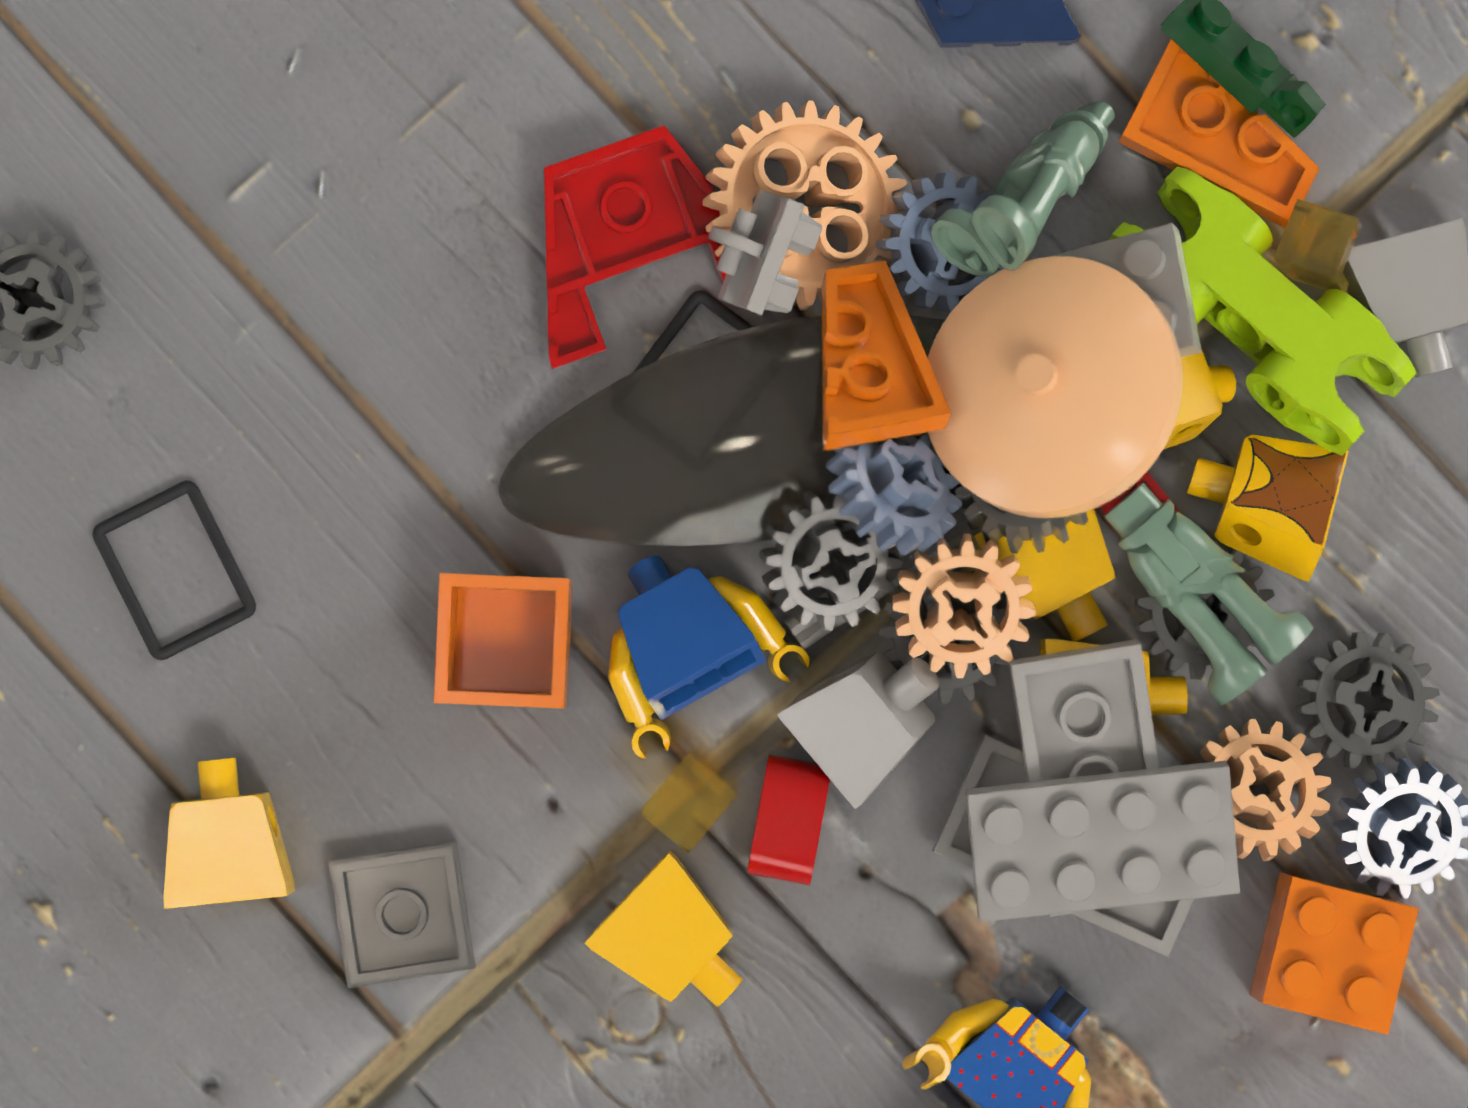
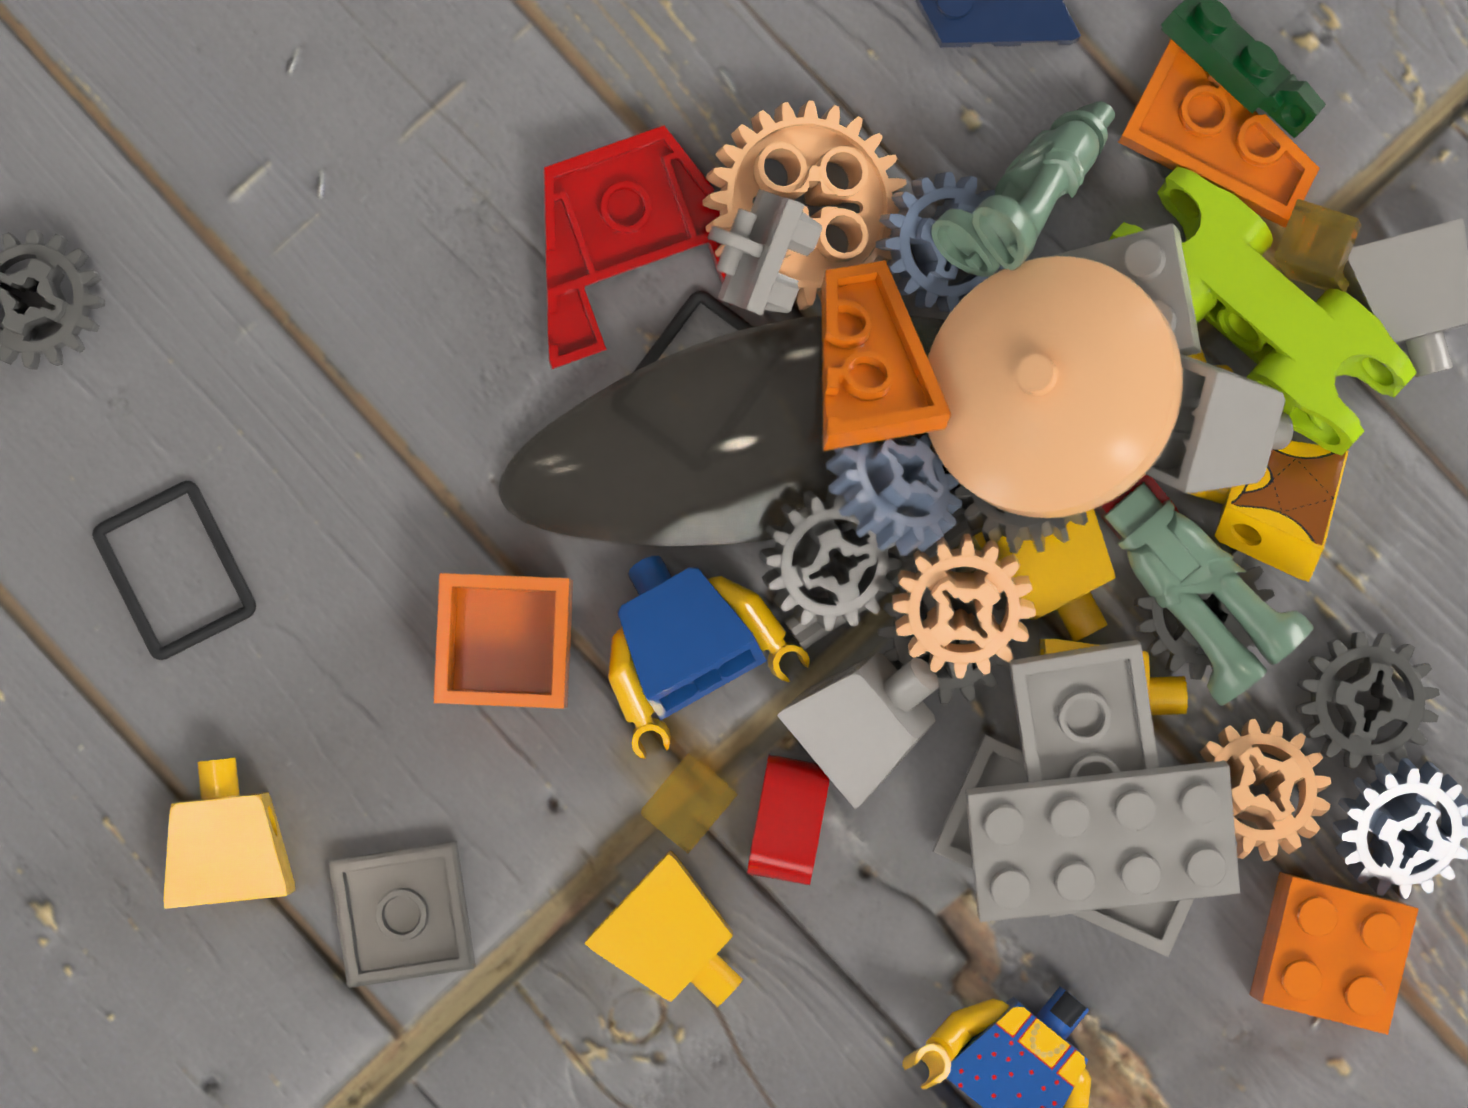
(1221, 430): none -> light grey torso

